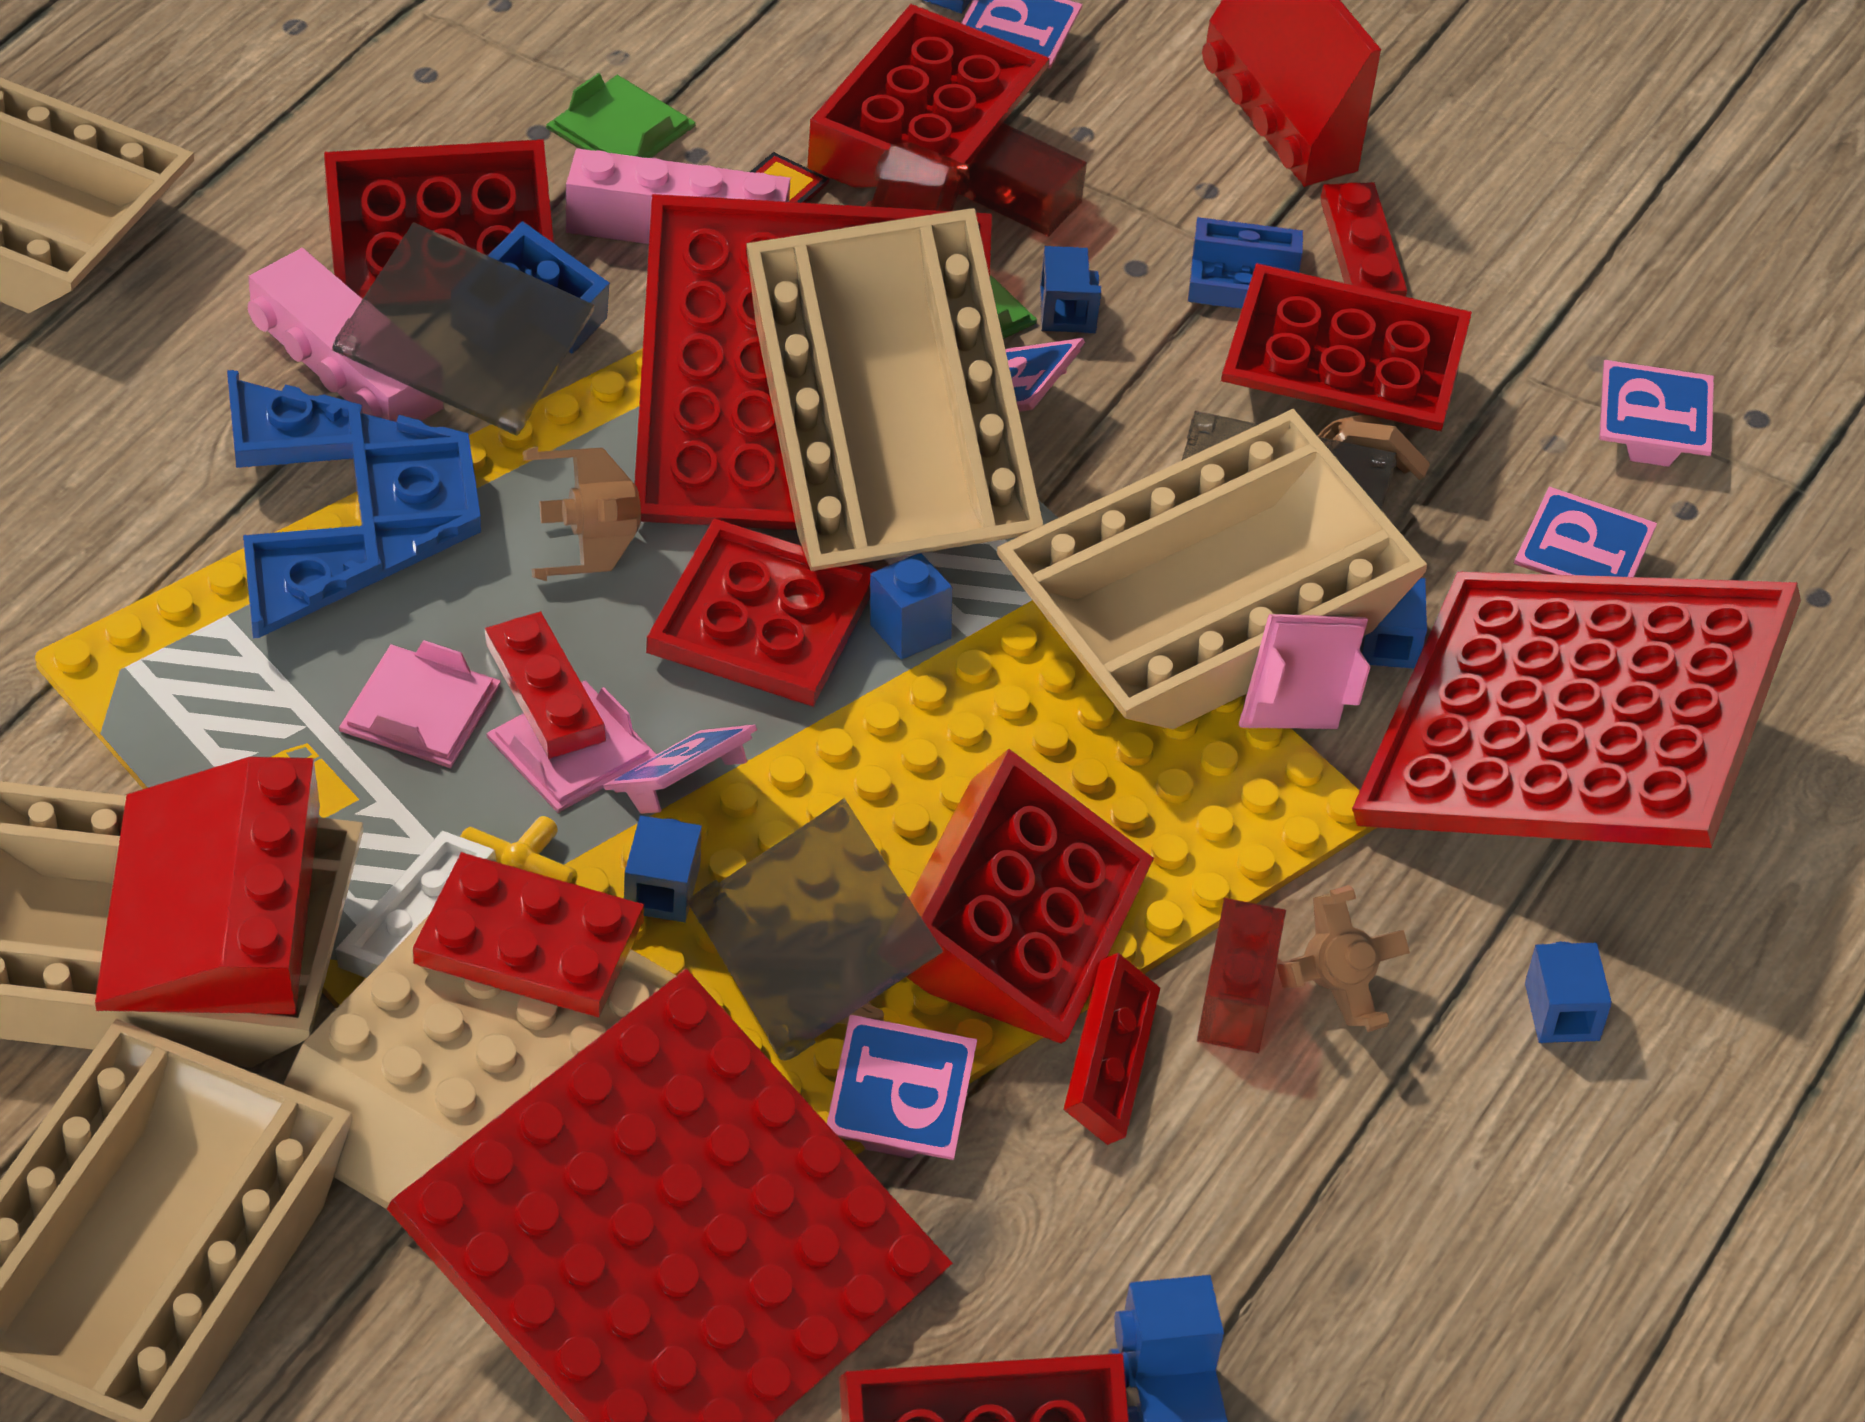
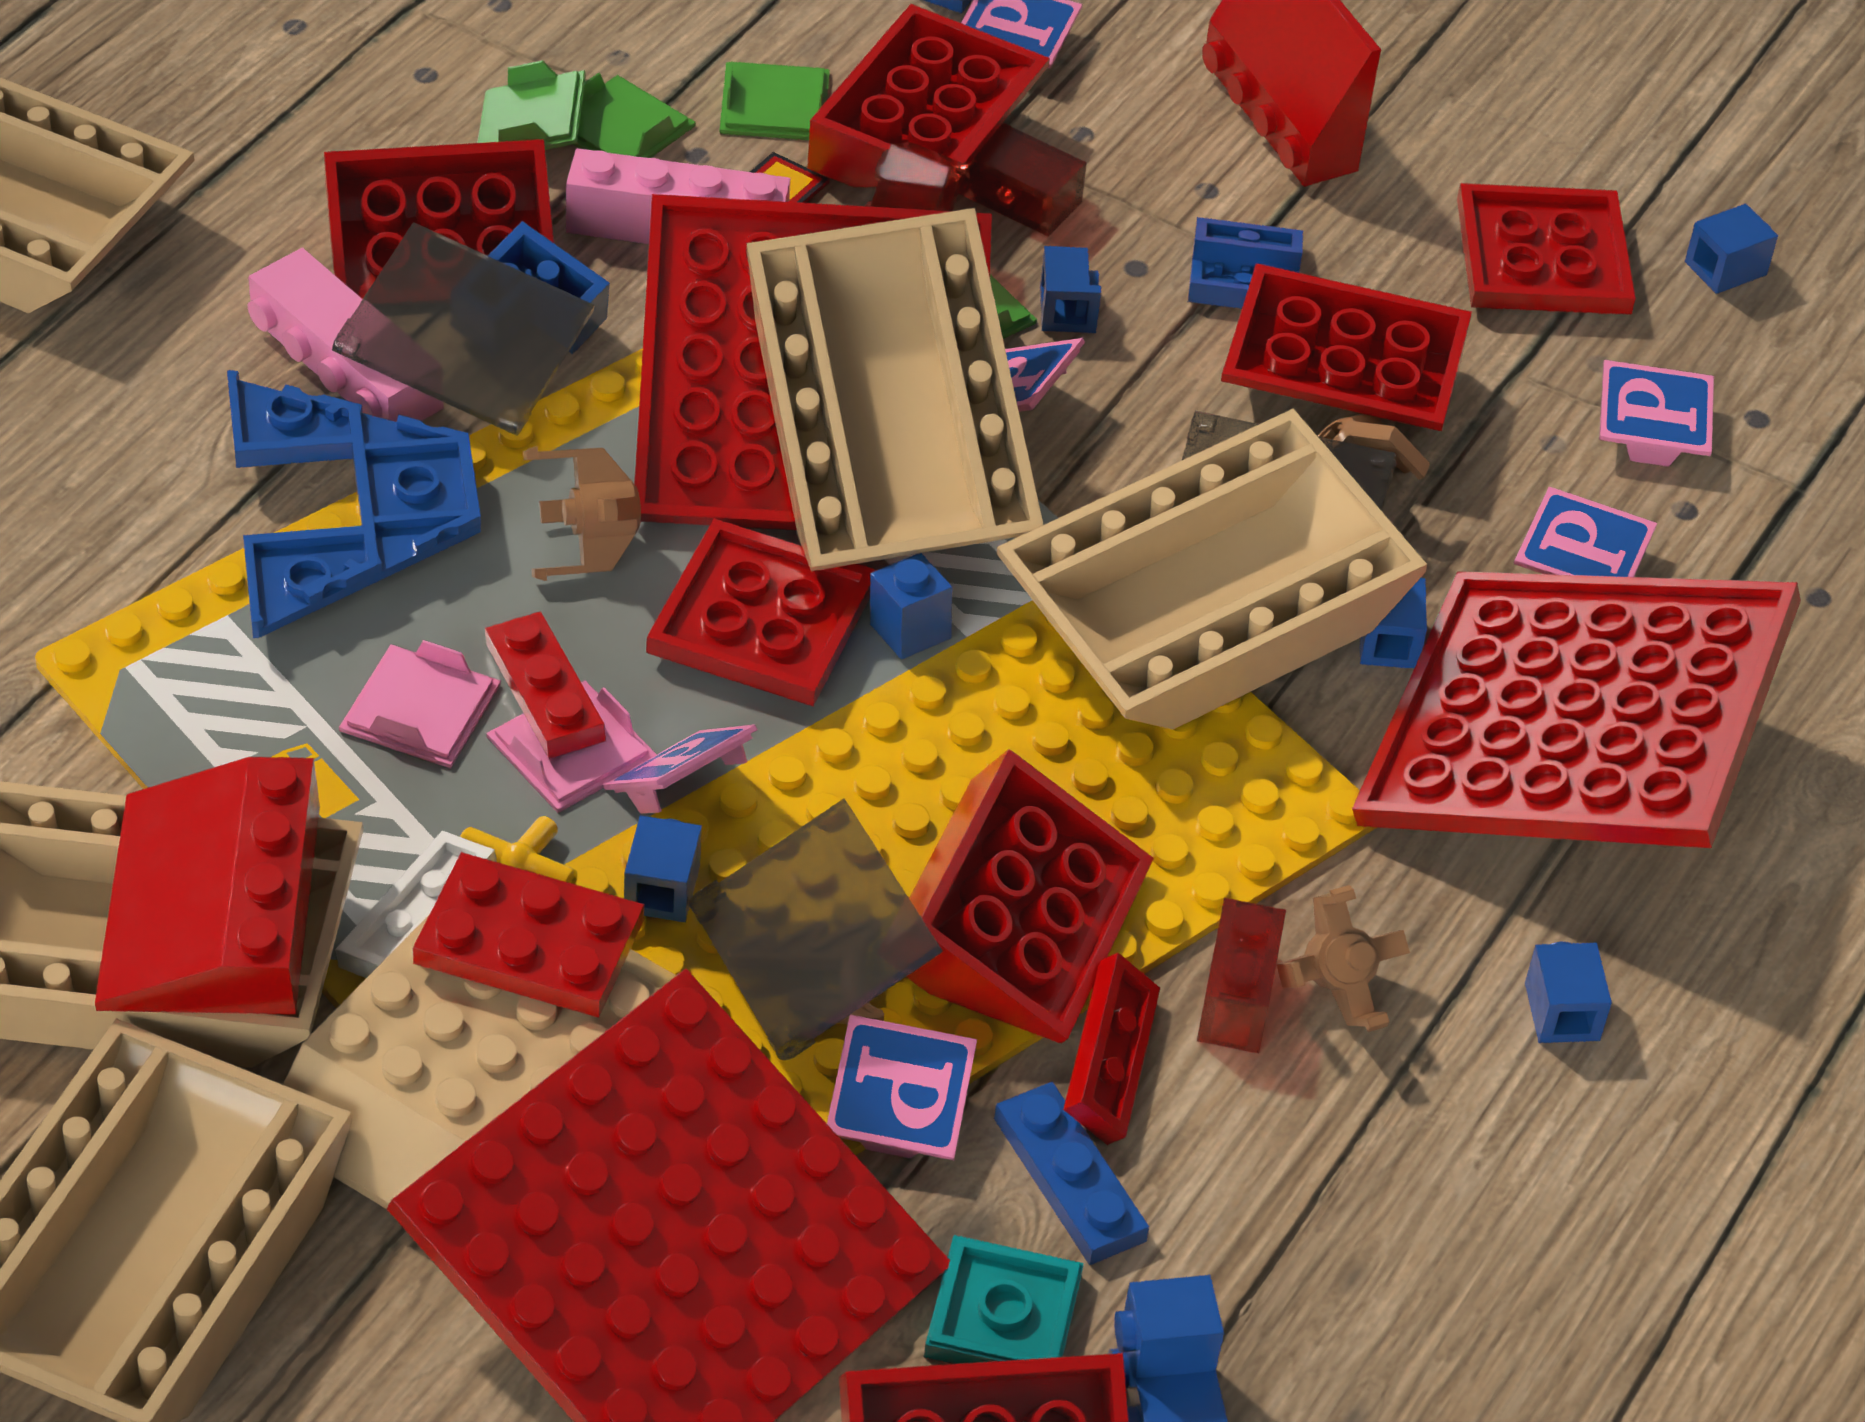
(534, 106): none -> bright green piece
(771, 99): none -> bright green piece
(1002, 1304): none -> teal tile
(1071, 1173): none -> blue plate
(1306, 672): bright pink piece -> none
(1362, 237): red plate -> none
(1545, 249): none -> red plate
(1731, 248): none -> blue brick

